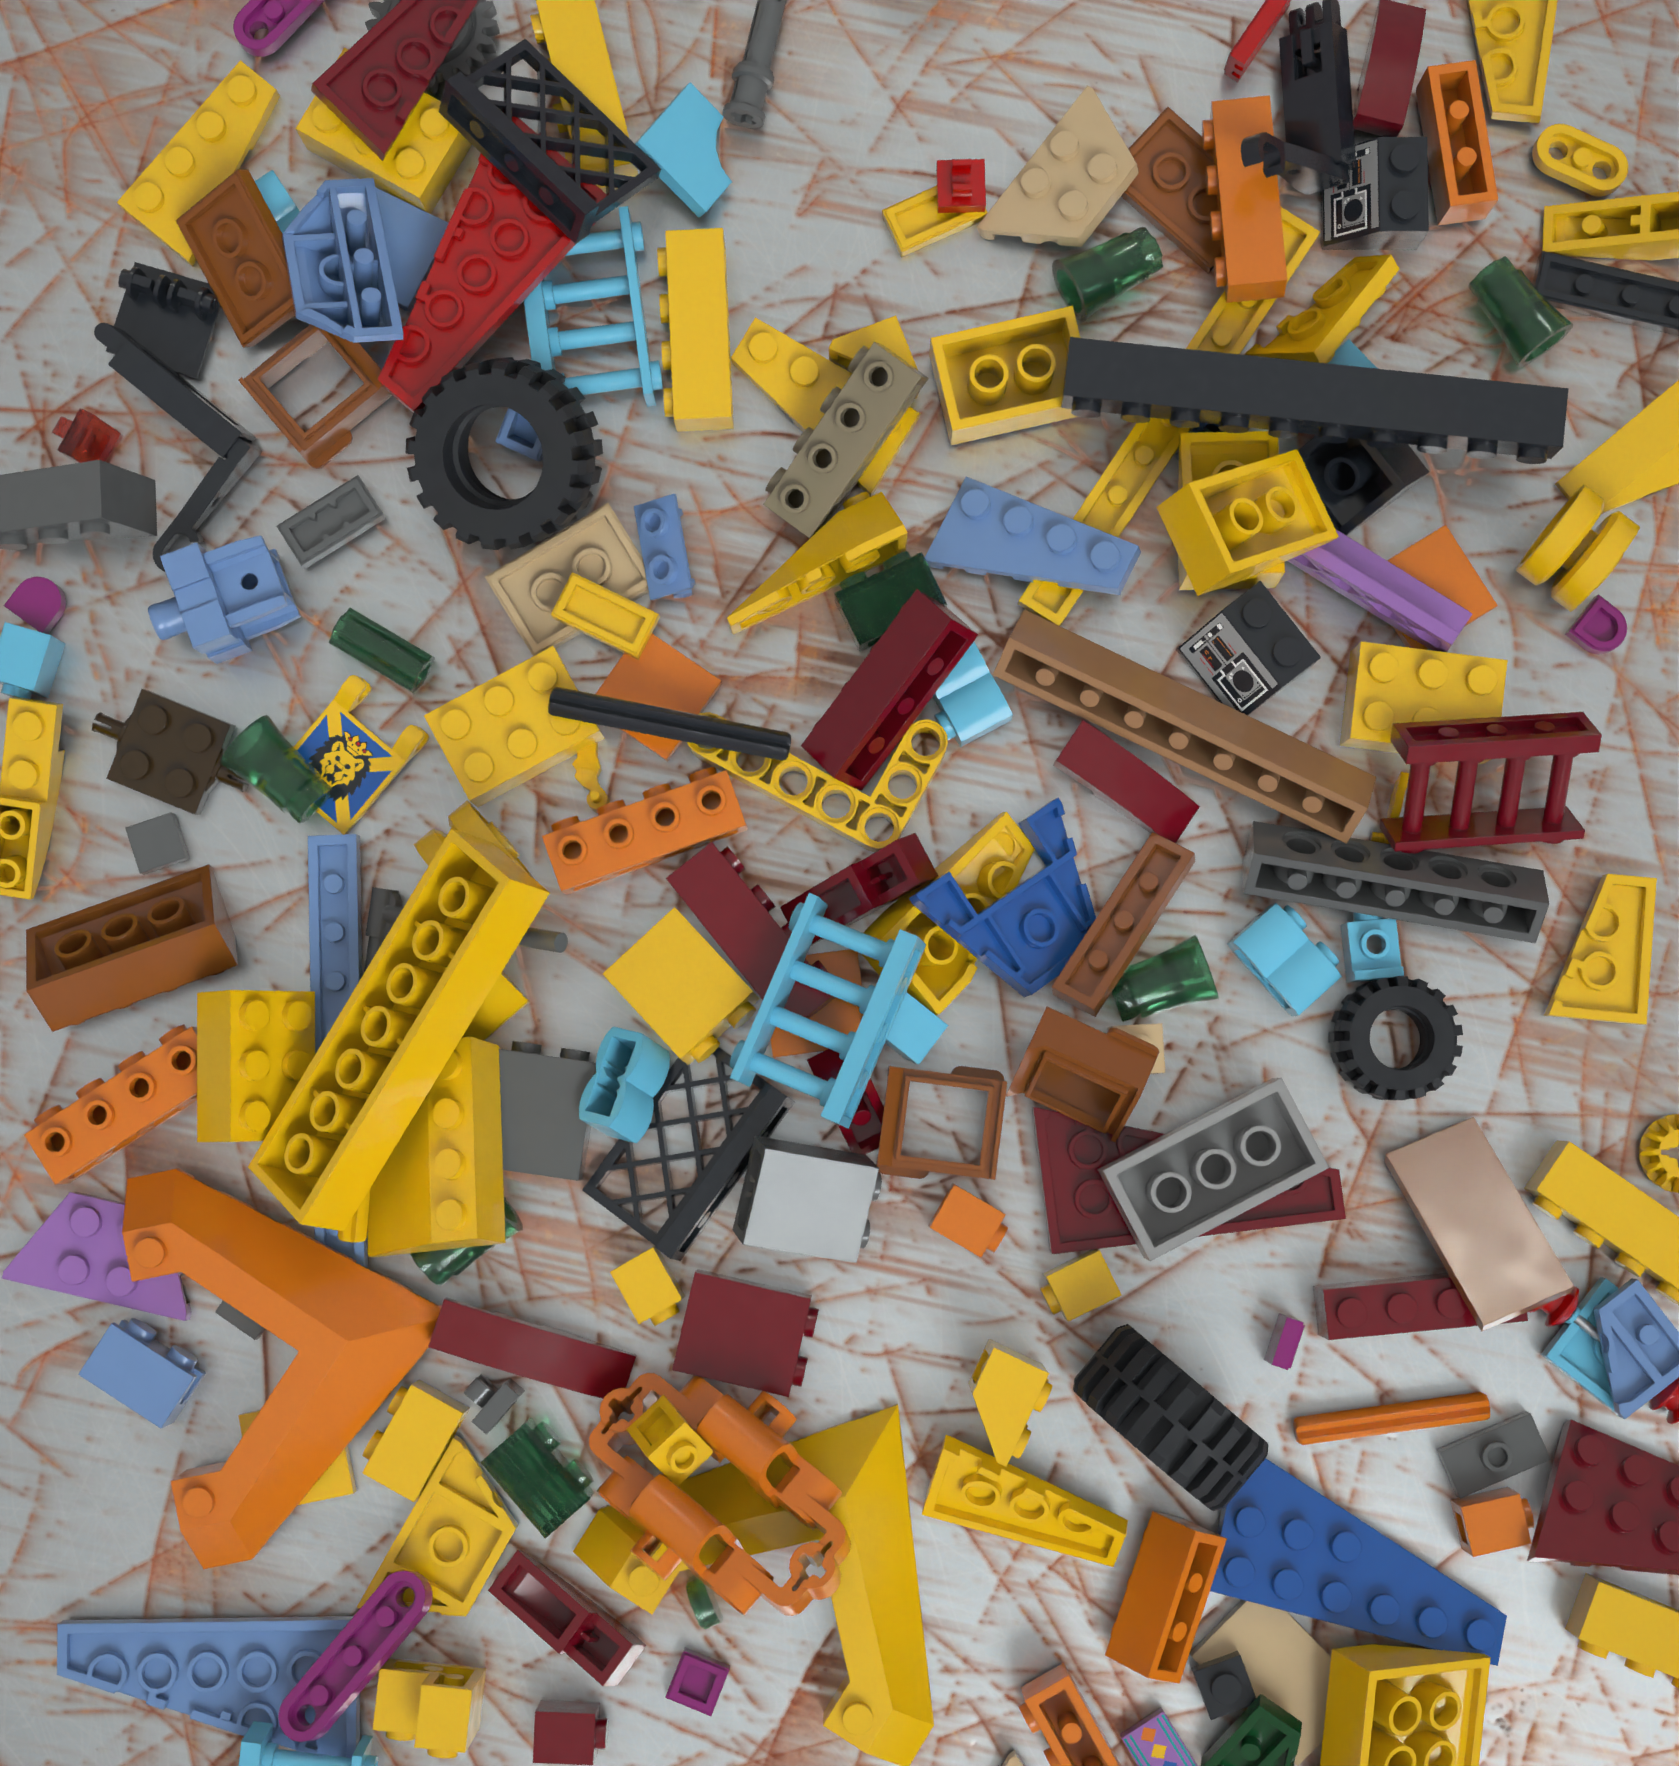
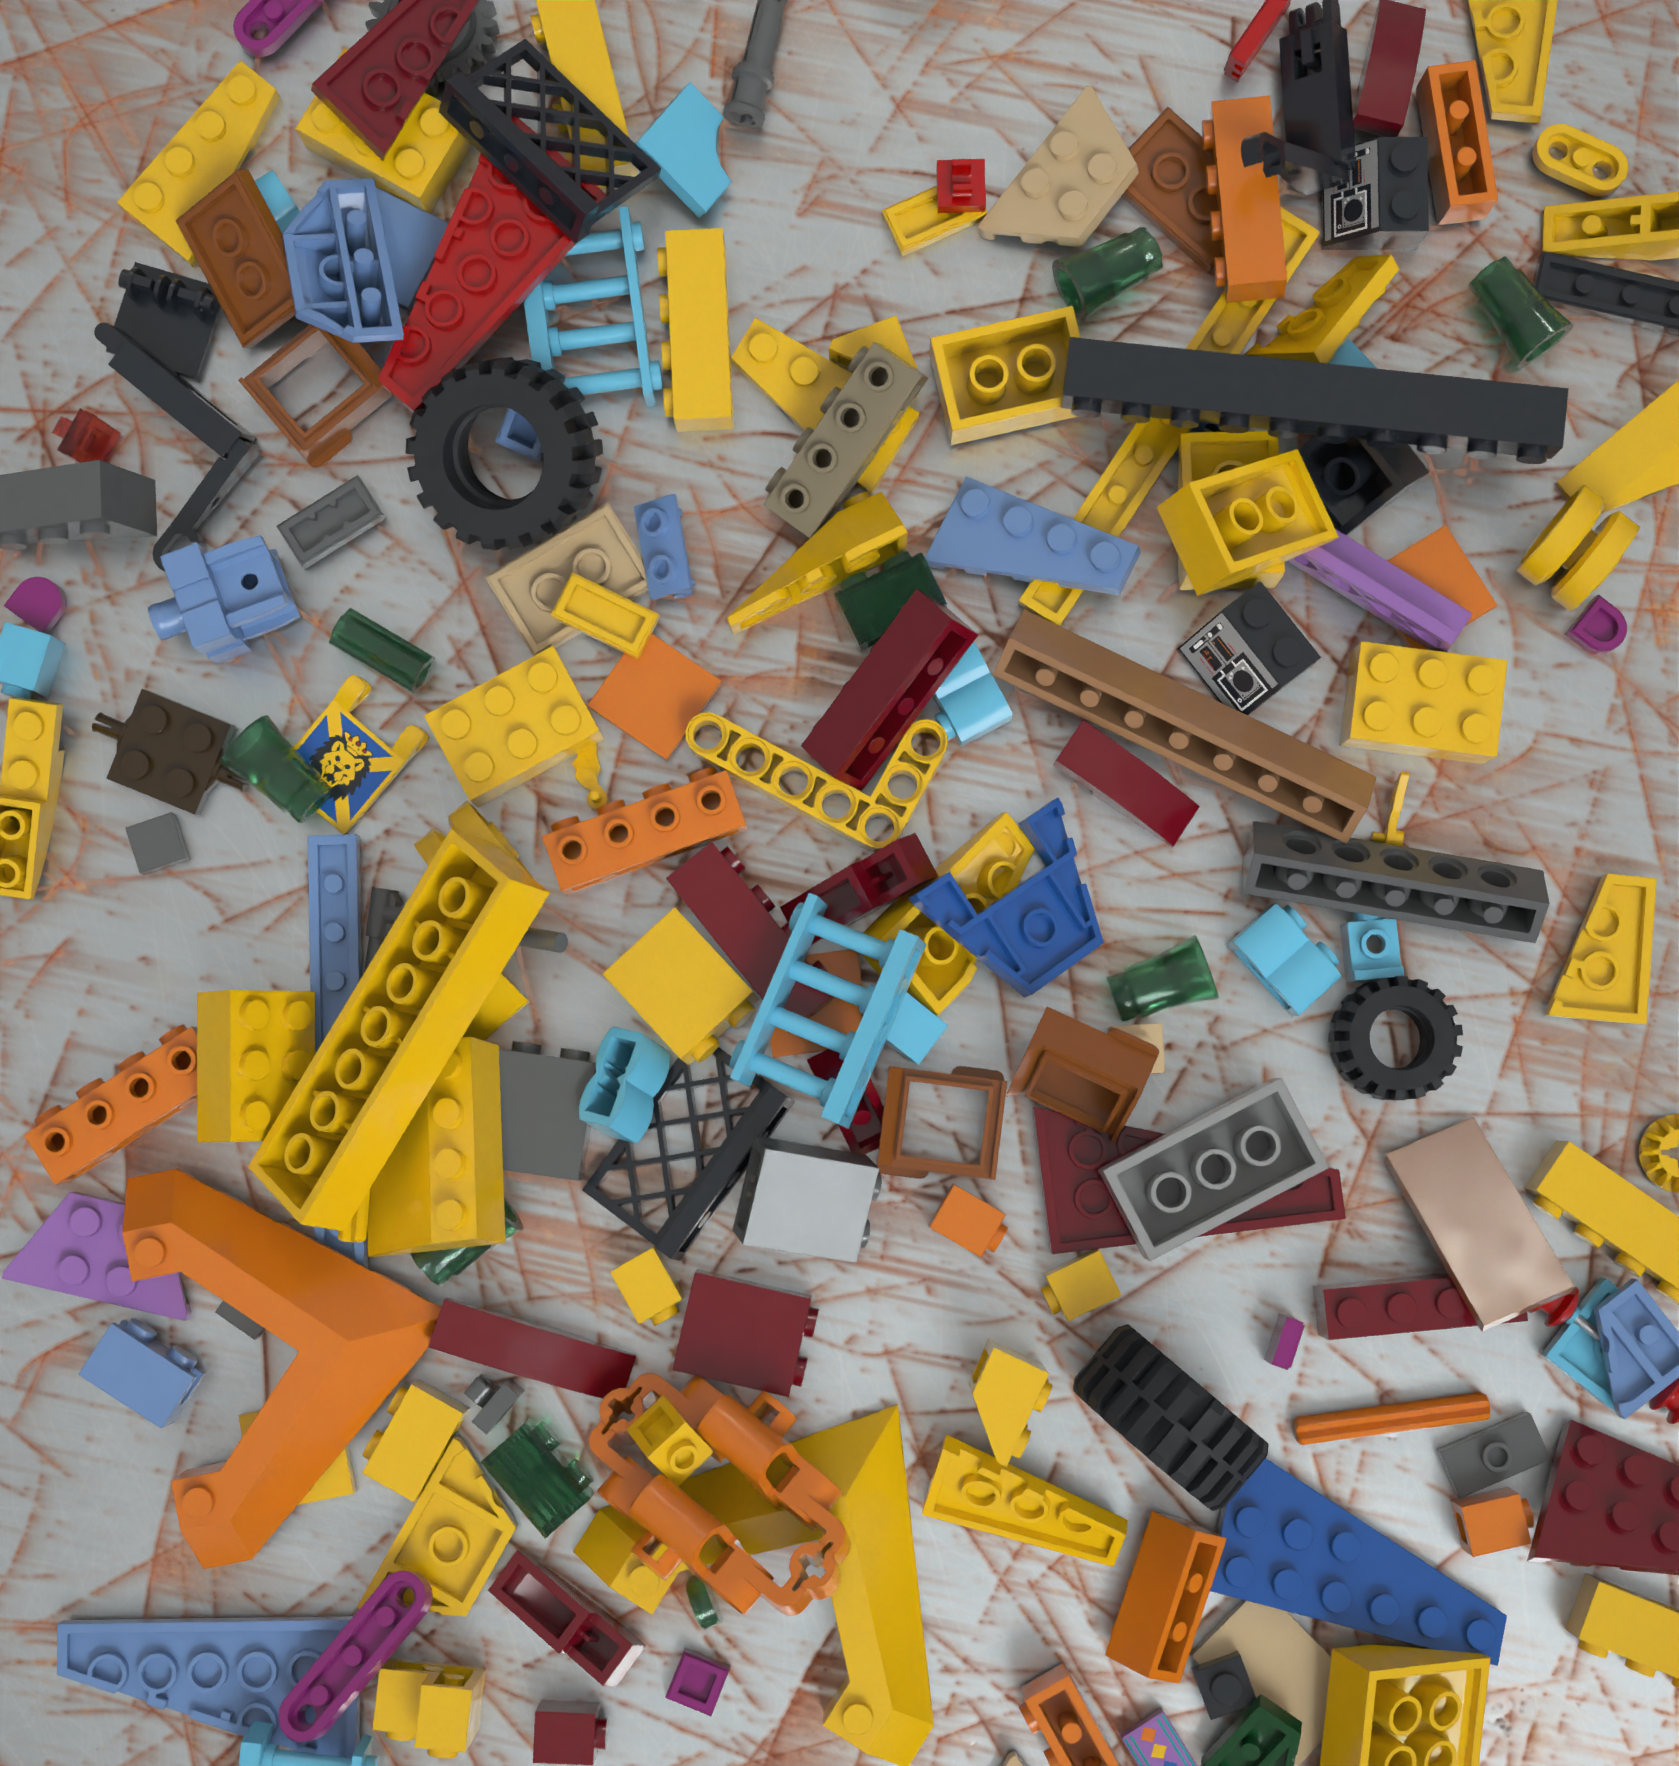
(129, 948): dark orange slope -> none
(669, 723): black axle -> none
(1123, 924): dark orange plate -> none
(1471, 743): dark red fence -> none

